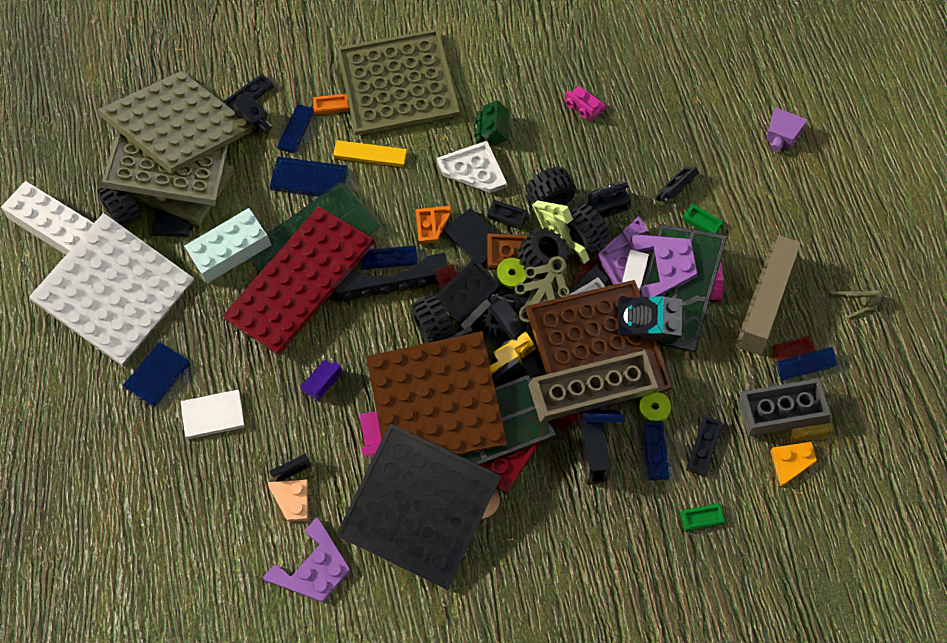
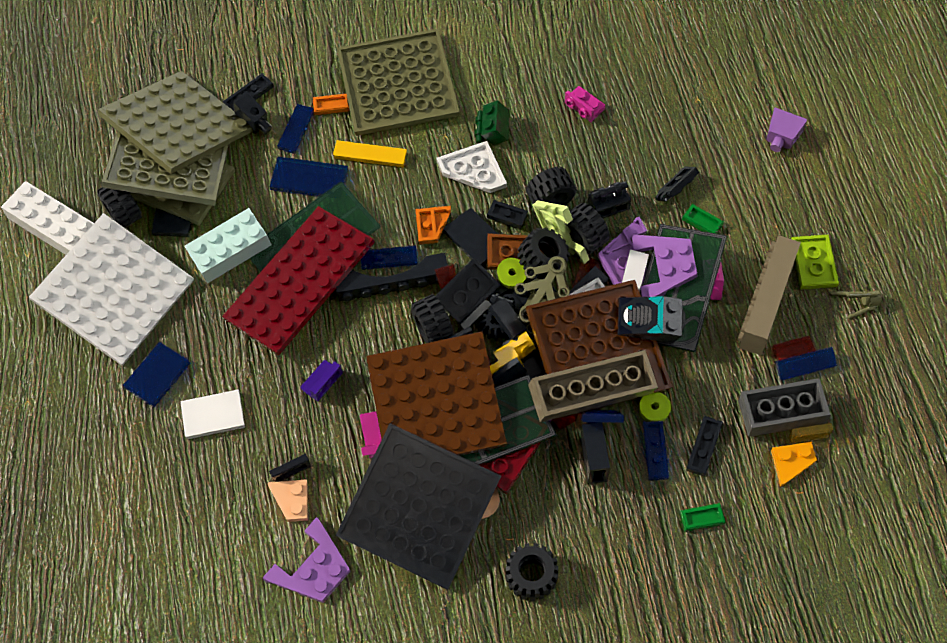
(535, 555): none -> black tyre
(815, 262): none -> lime tile

